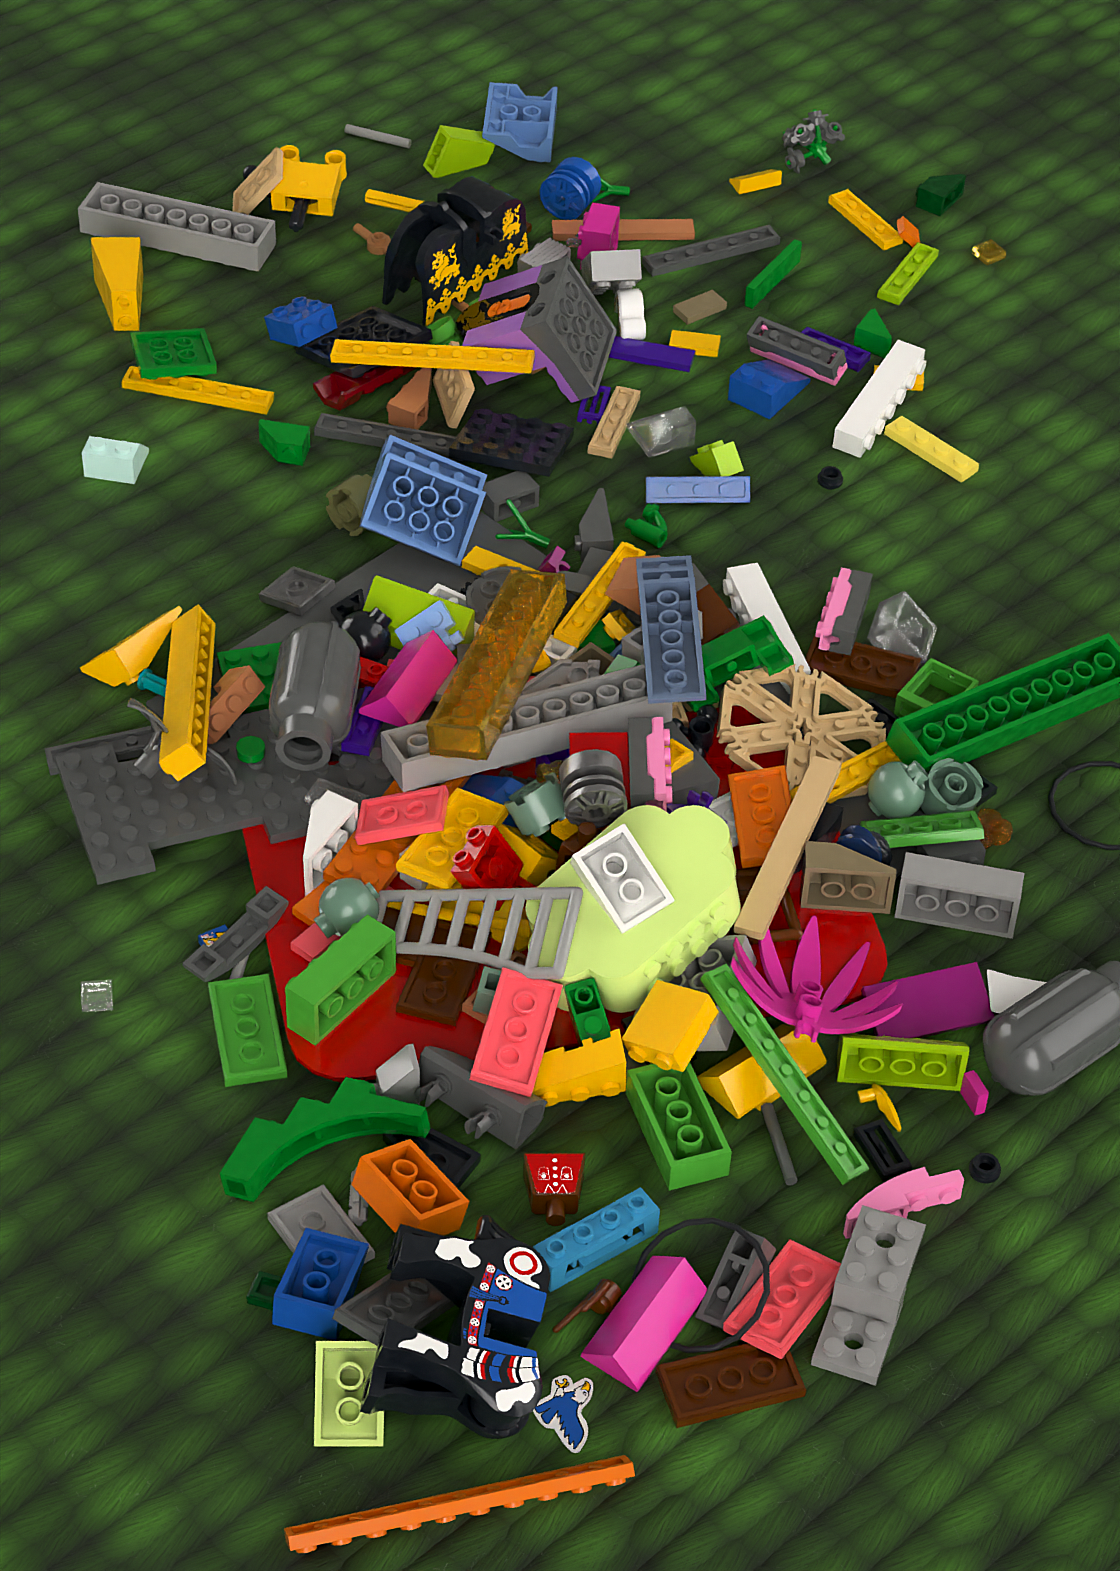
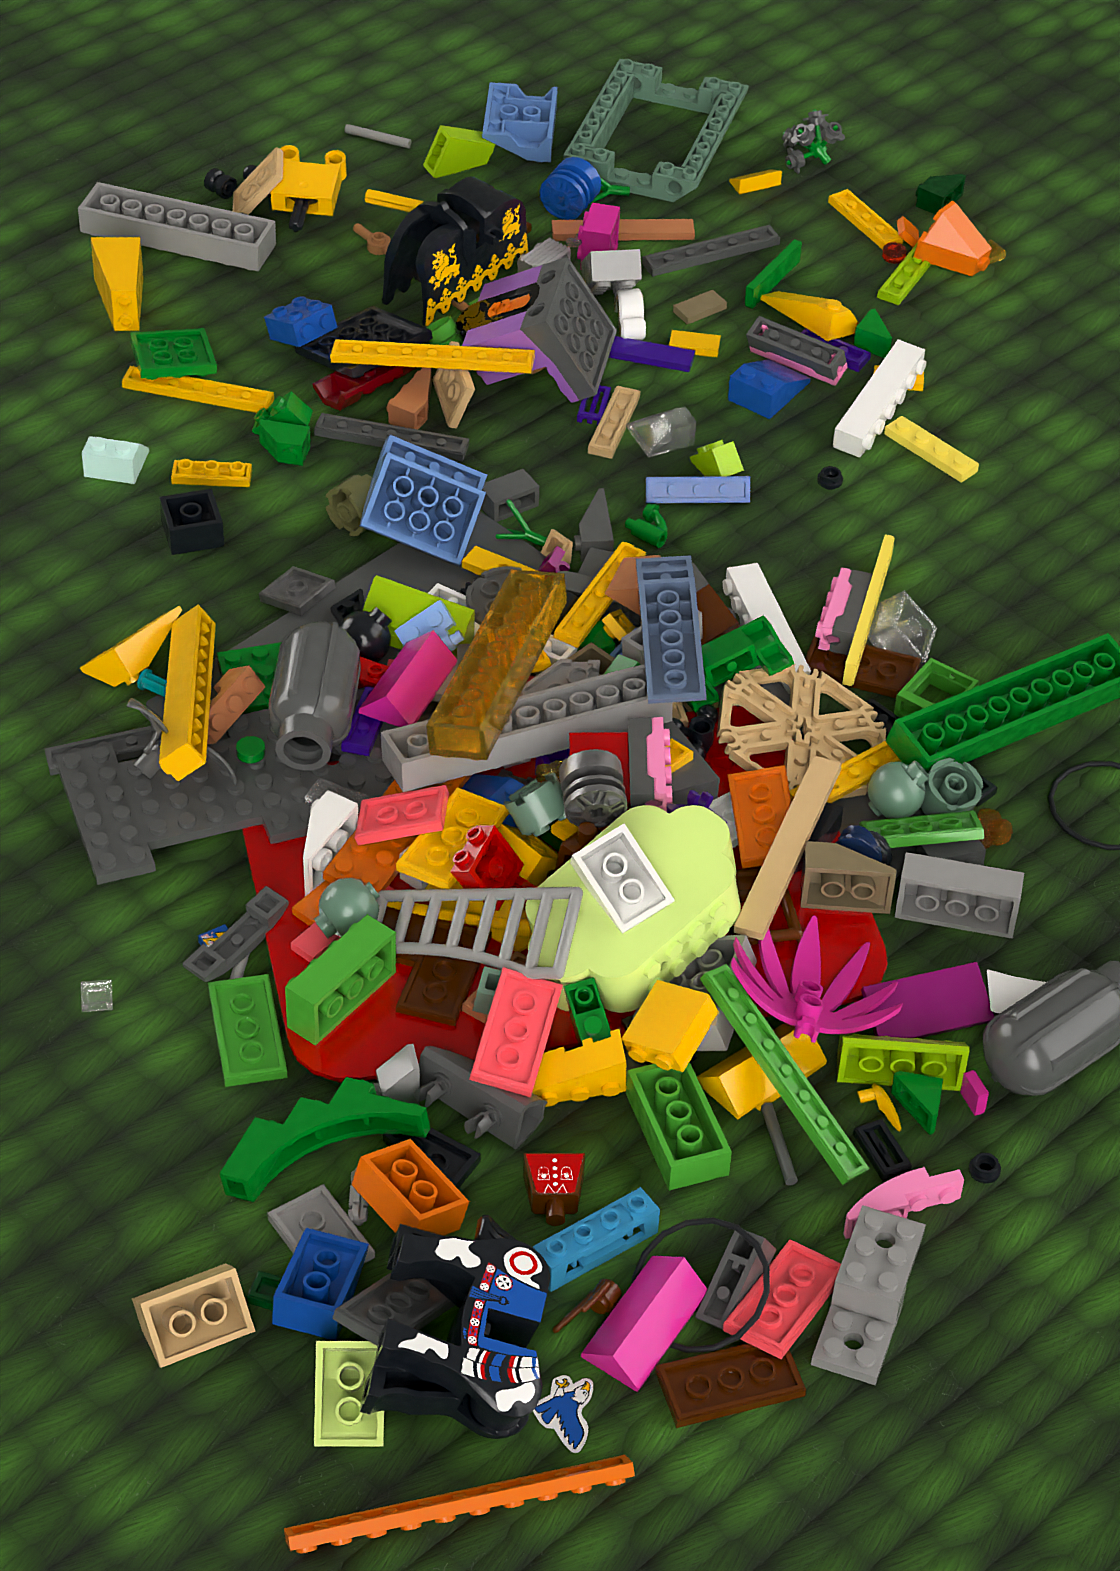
(191, 521): none -> black brick
(194, 1314): none -> tan slope
(211, 473): none -> yellow tile
(223, 185): none -> black wheel
(286, 410): none -> green slope
(511, 442): black plate -> none
(556, 539): none -> tan slope
(643, 82): none -> sand green slope
(820, 315): none -> yellow wedge
(868, 611): none -> light yellow tile
(894, 252): none -> clear red tile
(919, 1096): none -> green slope
(954, 243): none -> orange slope

